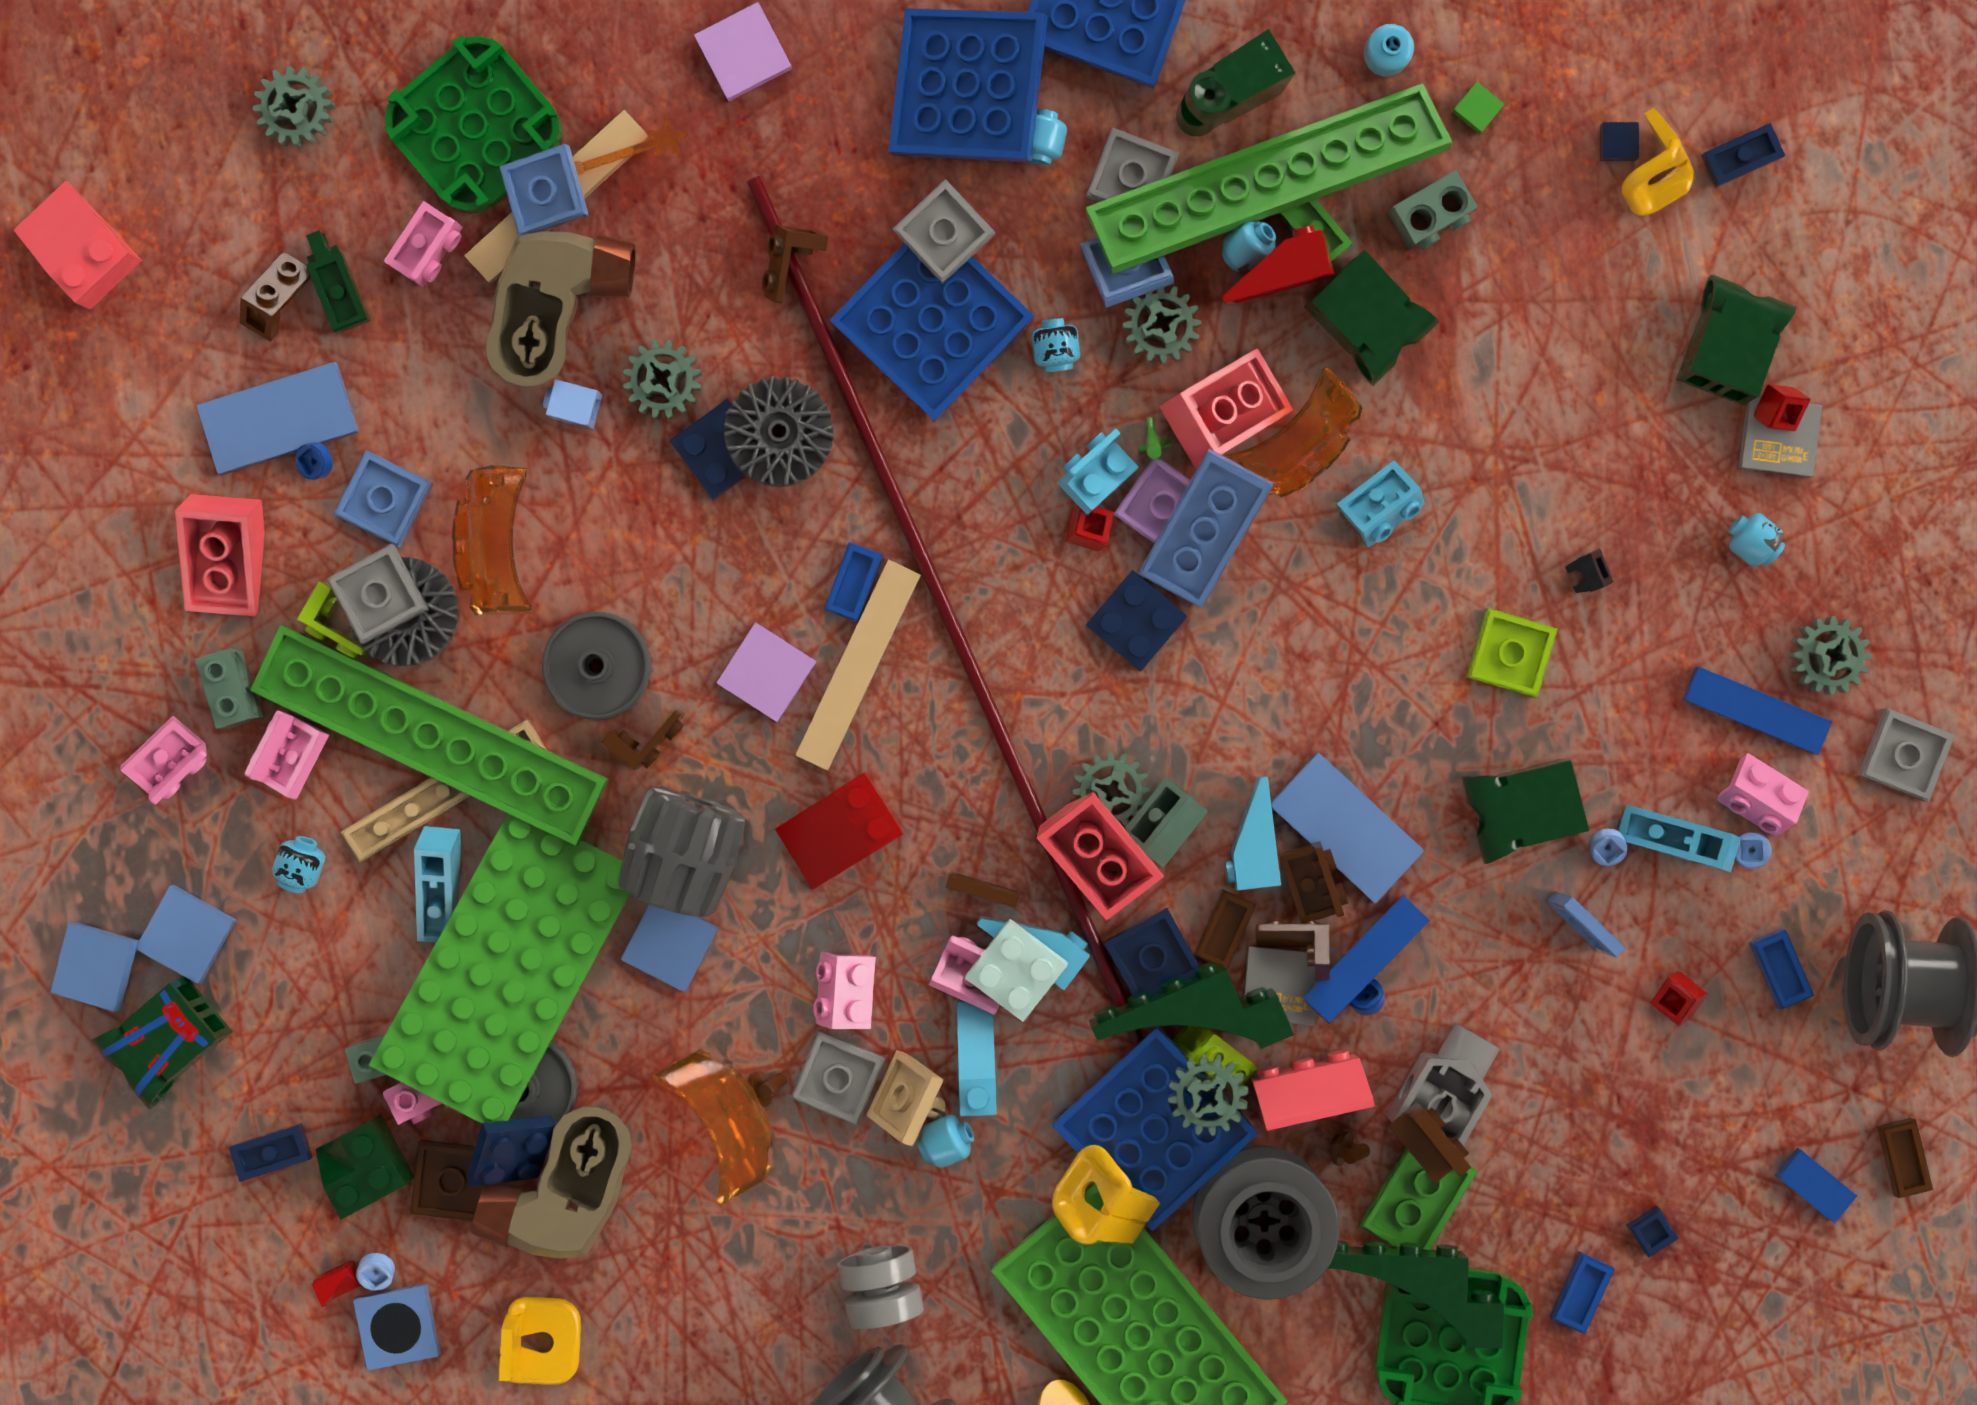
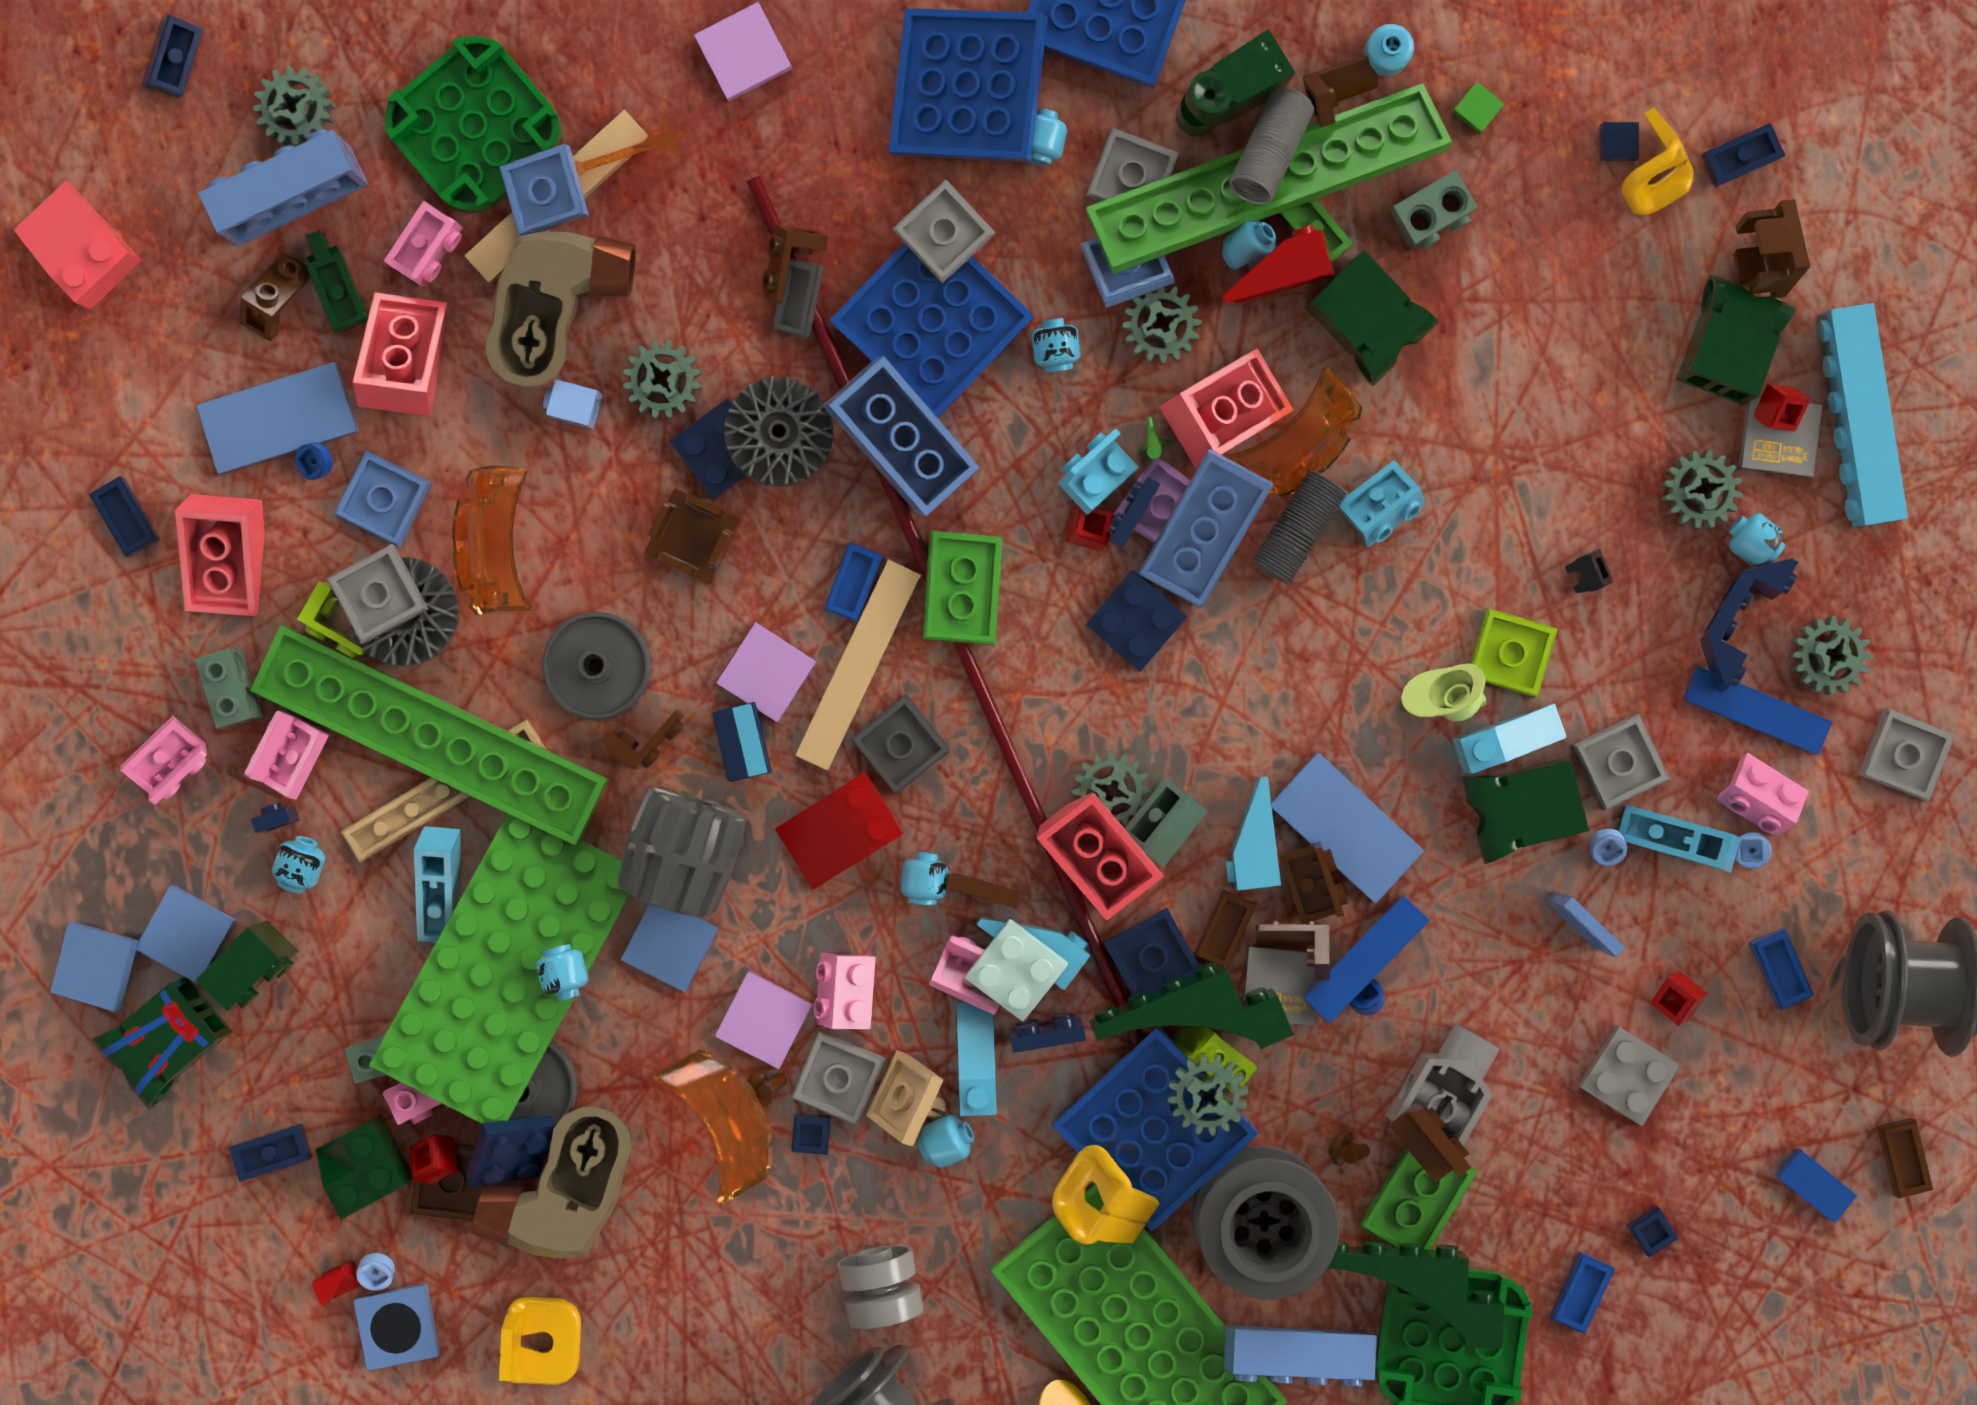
(124, 516): none -> dark blue tile
(172, 56): none -> dark blue slope
(250, 959): none -> dark green slope
(274, 817): none -> dark blue plate
(283, 187): none -> medium blue brick
(400, 354): none -> coral slope
(433, 1159): none -> red slope
(562, 972): none -> medium azure head
(691, 535): none -> reddish brown panel
(741, 742): none -> slope
(763, 1019): none -> lavender tile
(799, 299): none -> dark grey tile
(811, 1134): none -> dark blue tile
(900, 744): none -> dark grey tile
(901, 436): none -> medium blue brick
(924, 879): none -> medium azure head
(962, 588): none -> bright green tile
(1062, 1030): none -> dark blue plate
(1124, 524): none -> dark blue plate
(1271, 146): none -> light grey piece
(1299, 1353): none -> medium blue brick
(1307, 517): none -> dark grey piece
(1310, 1090): coral slope -> none
(1336, 84): none -> reddish brown bracket
(1446, 692): none -> yellowish green piece
(1508, 739): none -> slope
(1620, 762): none -> light grey tile
(1629, 1075): none -> light grey plate
(1699, 475): none -> sand green gear
(1723, 659): none -> dark blue slope
(1780, 253): none -> reddish brown panel
(1862, 415): none -> medium azure brick

